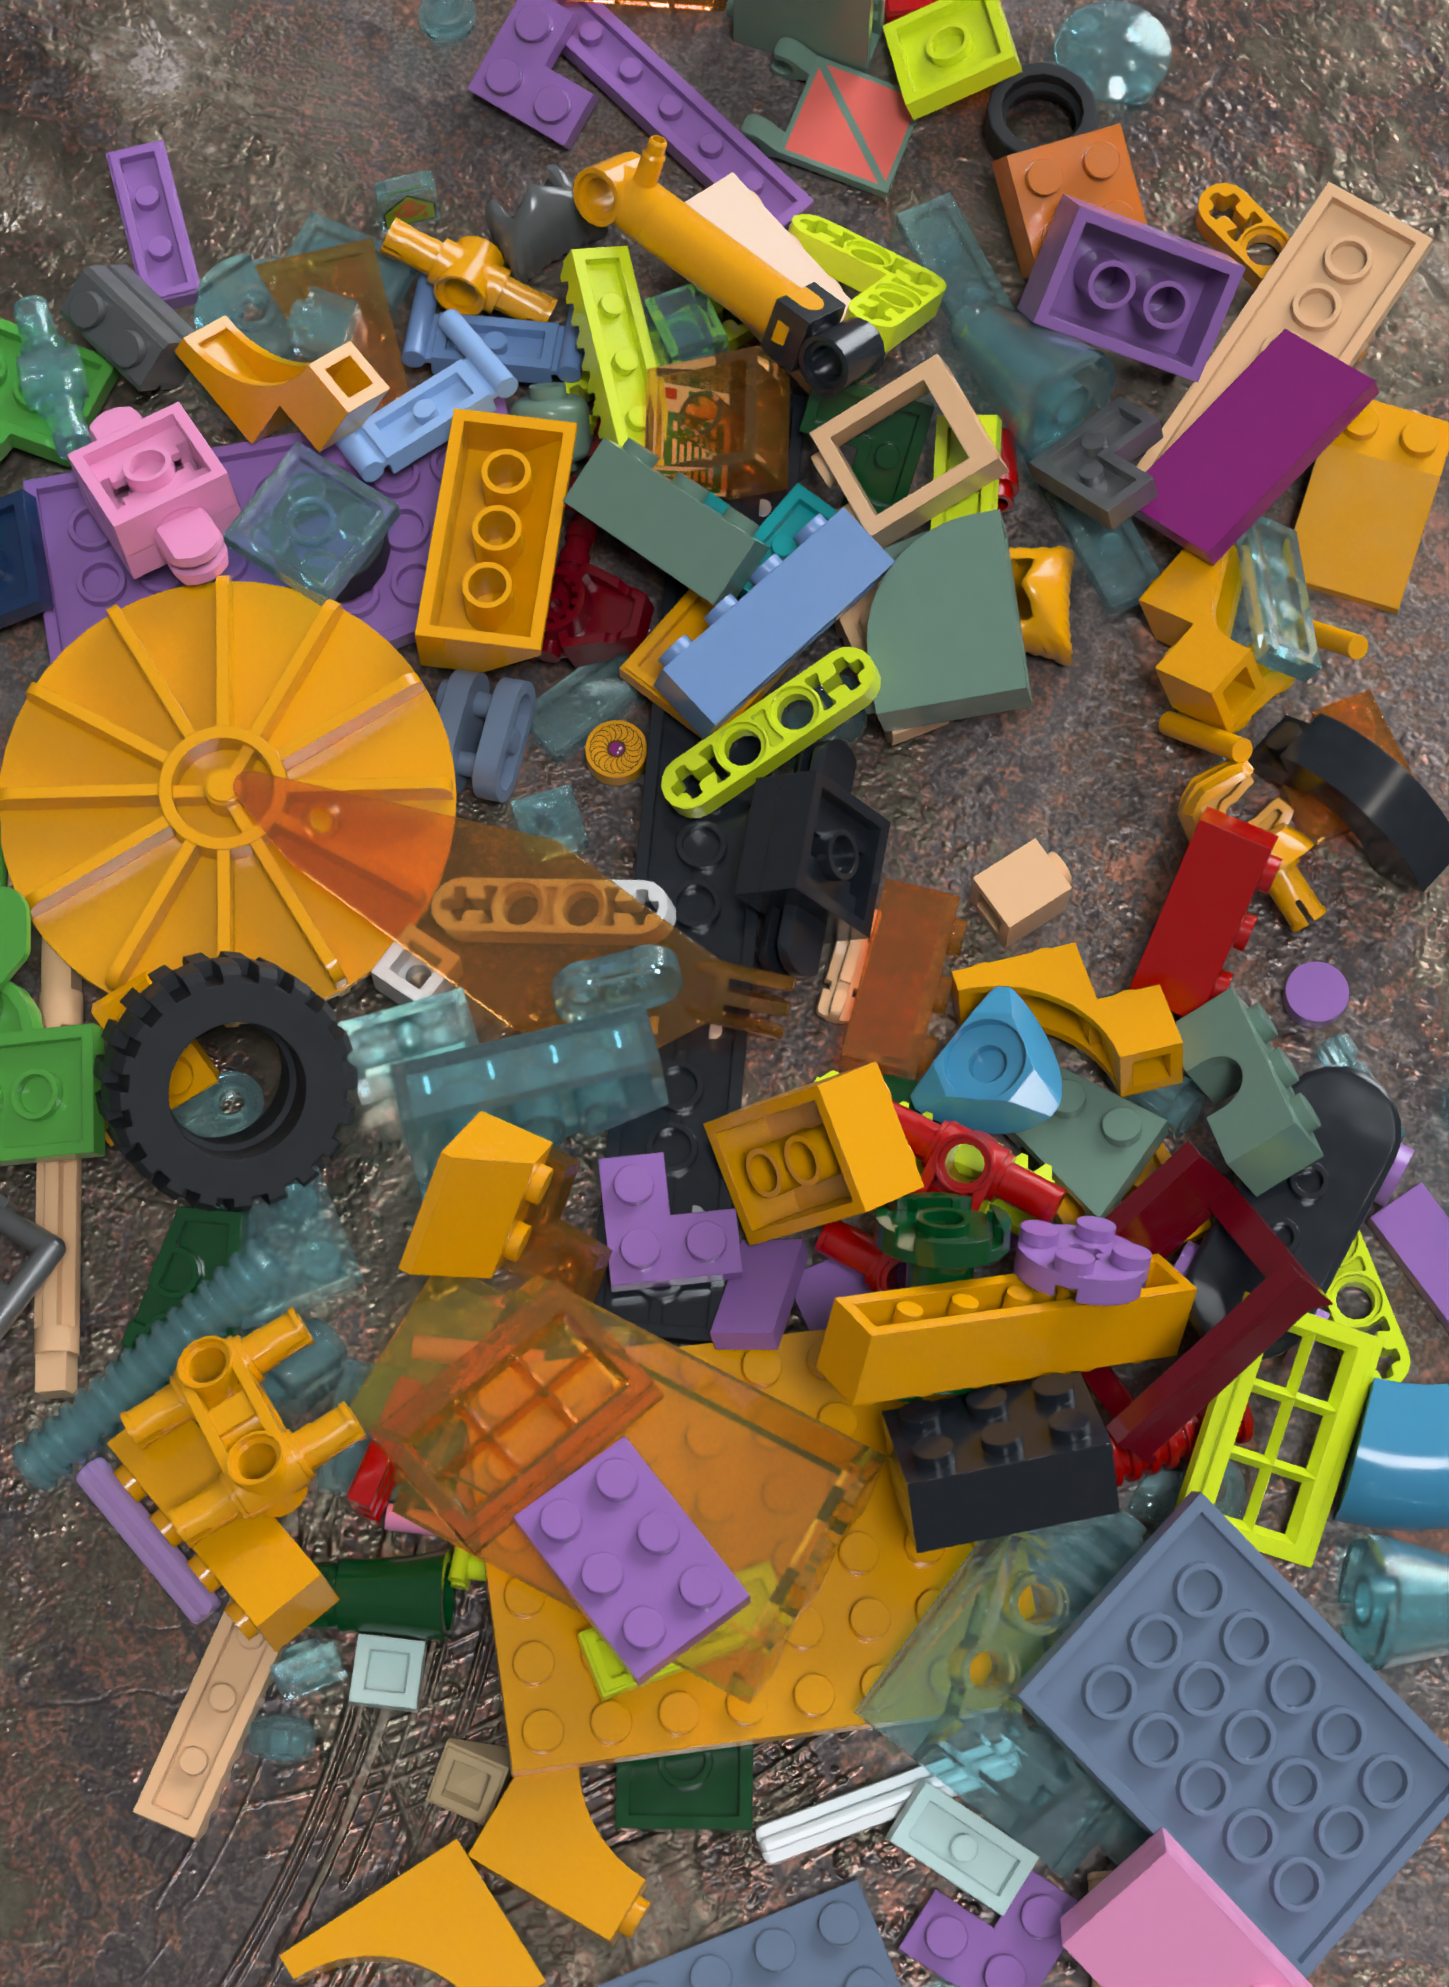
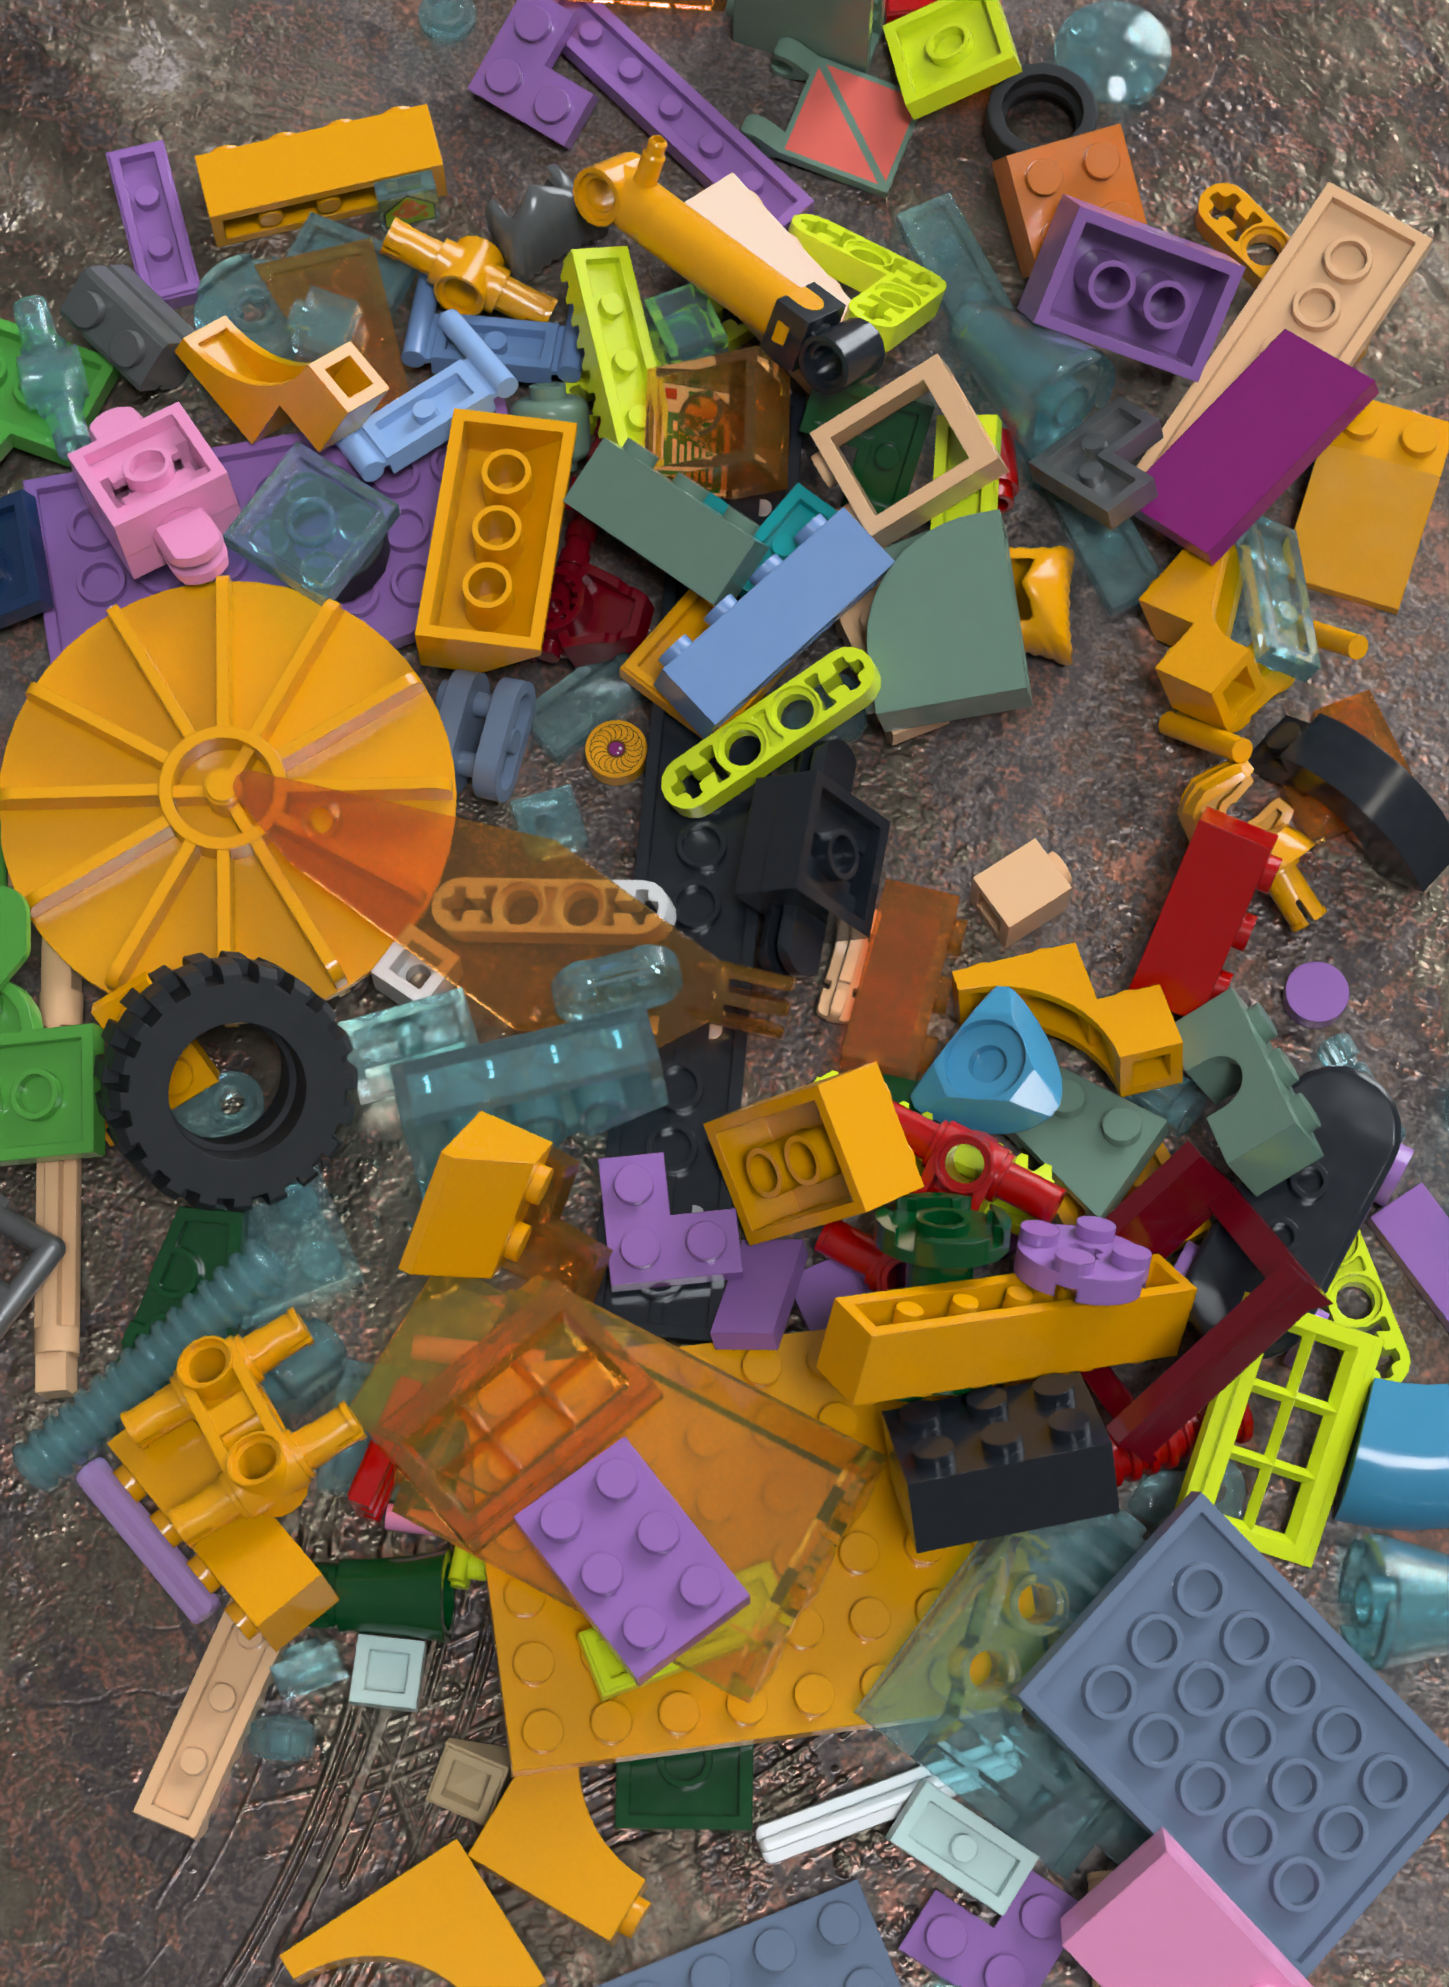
(323, 171): none -> light orange brick

